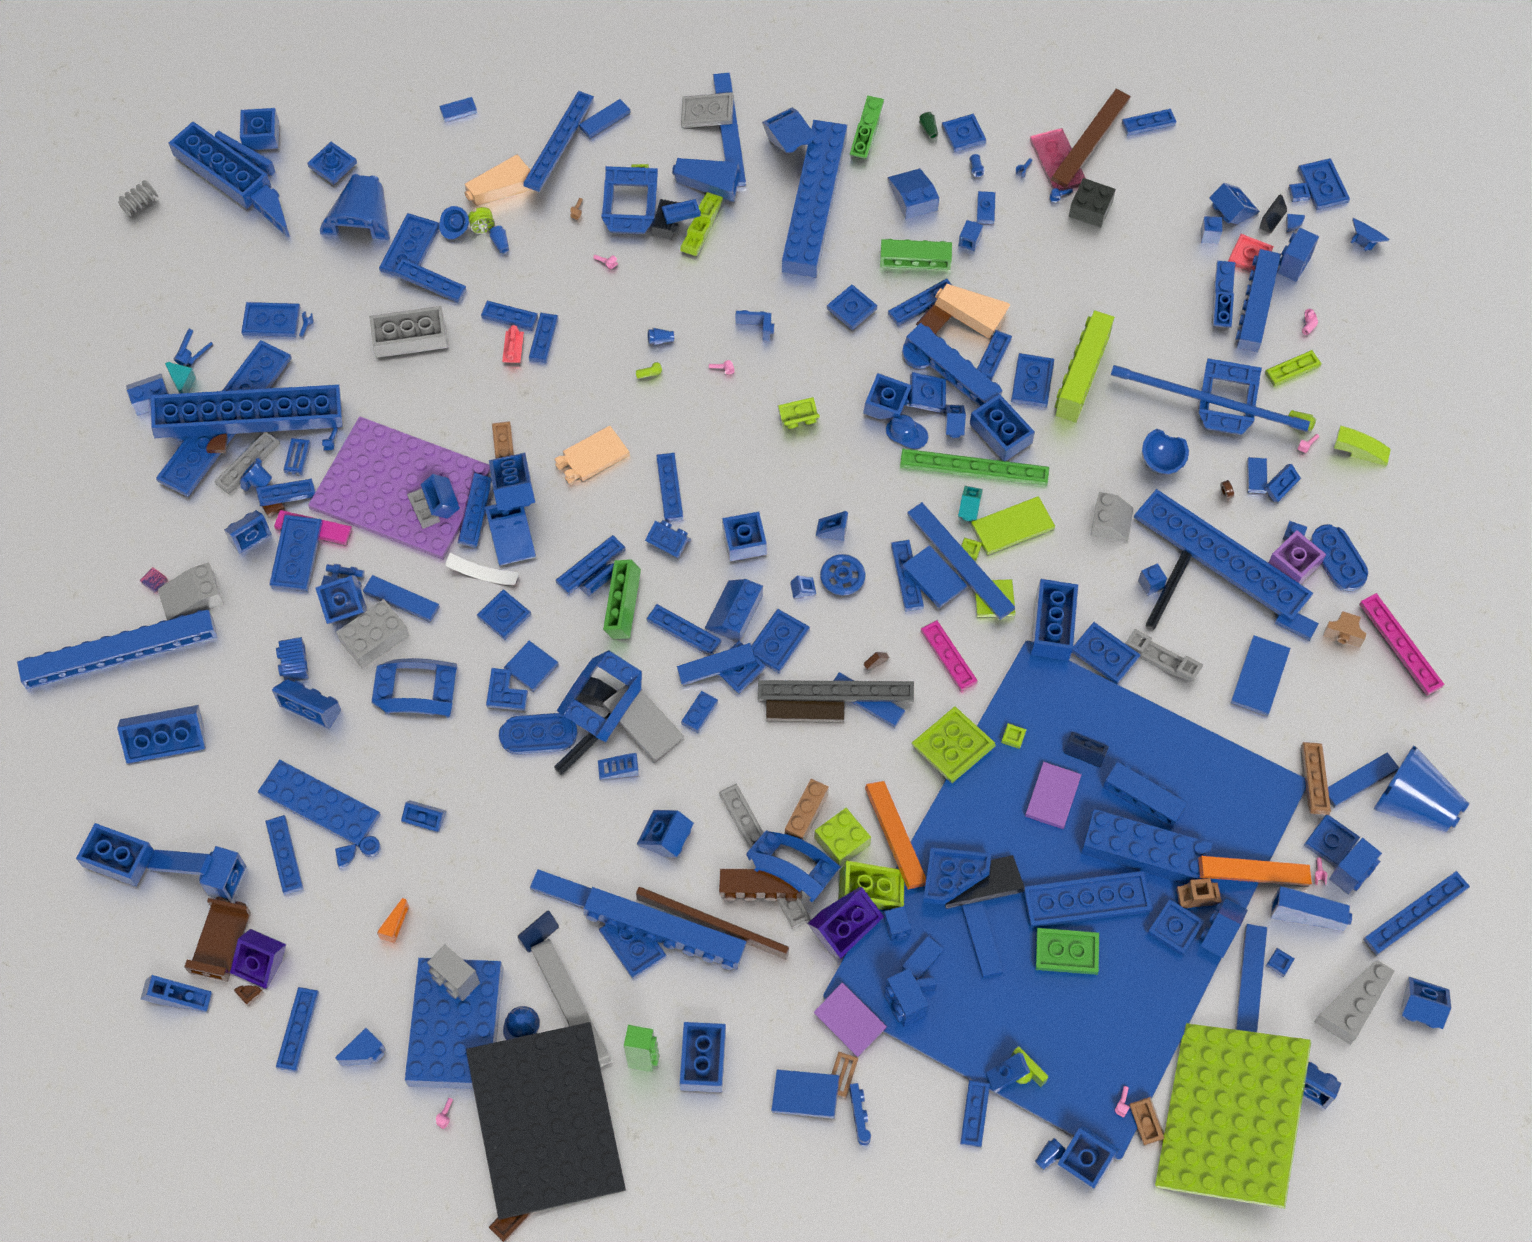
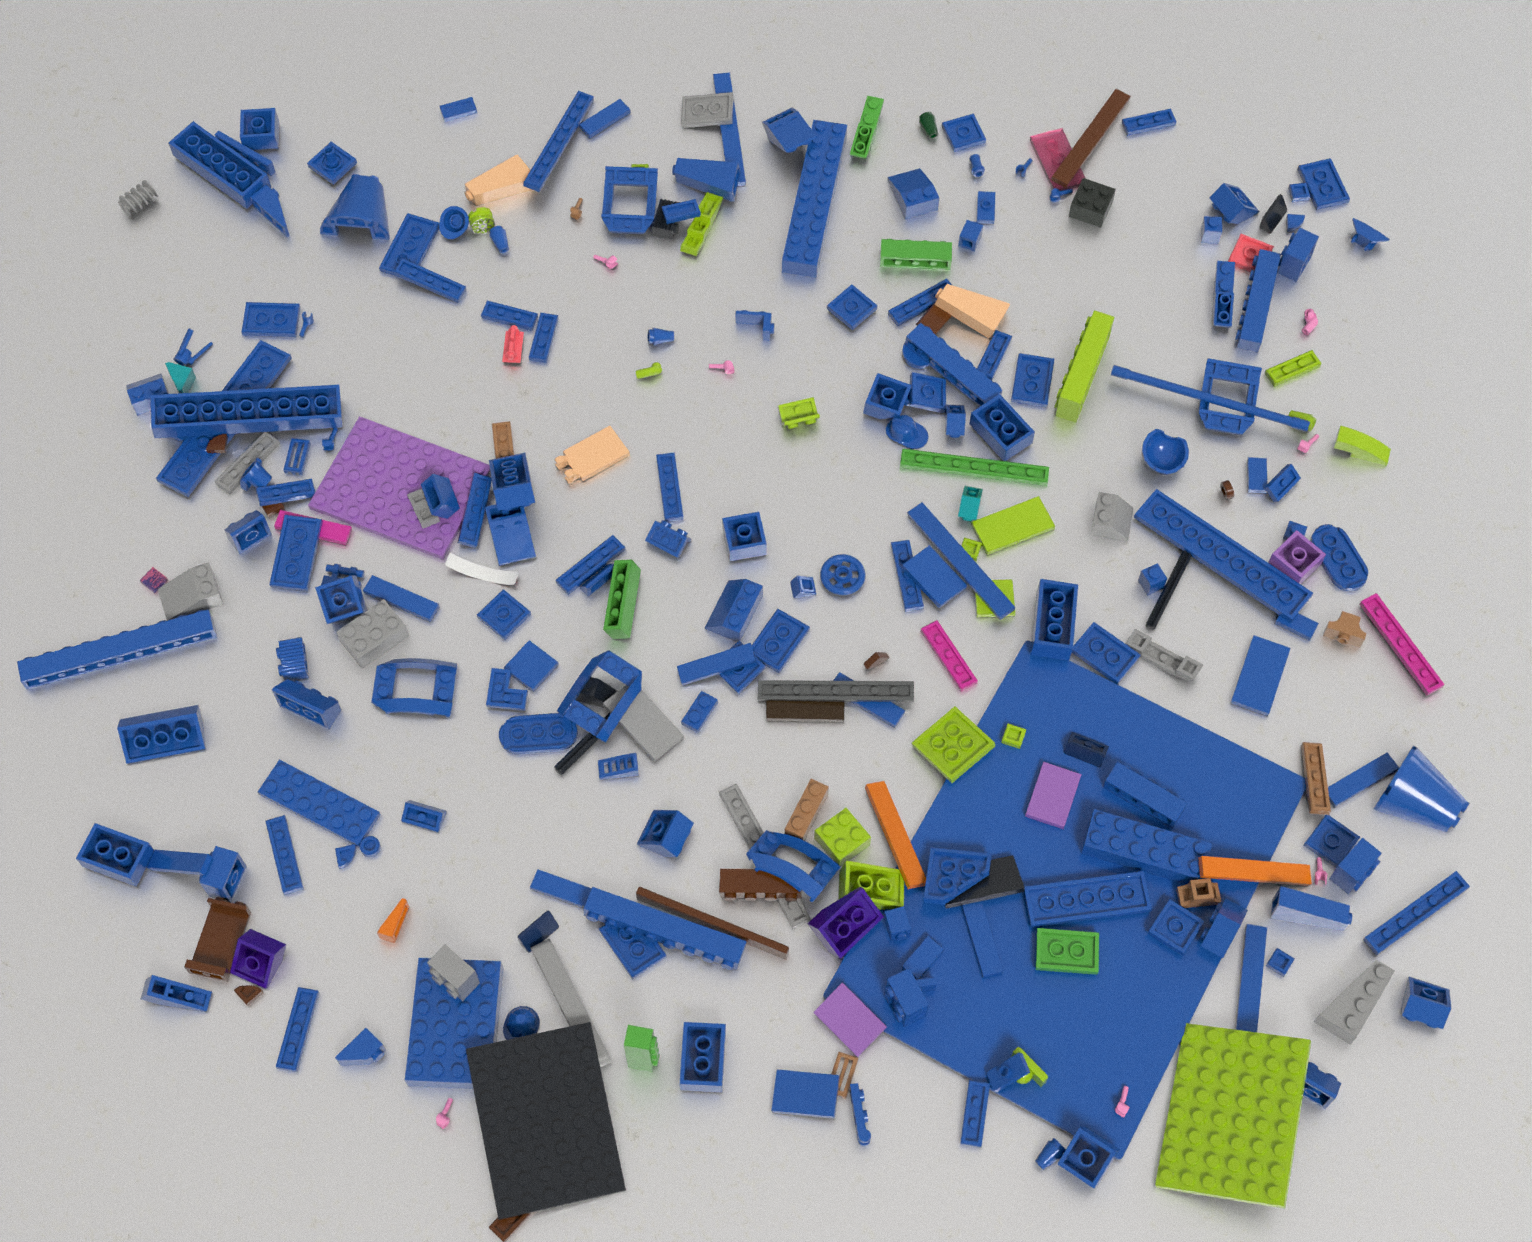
(408, 331): light grey brick -> none
(684, 630): blue tile -> none
(833, 526): blue slope -> none
(1147, 1120): medium nougat slope -> none

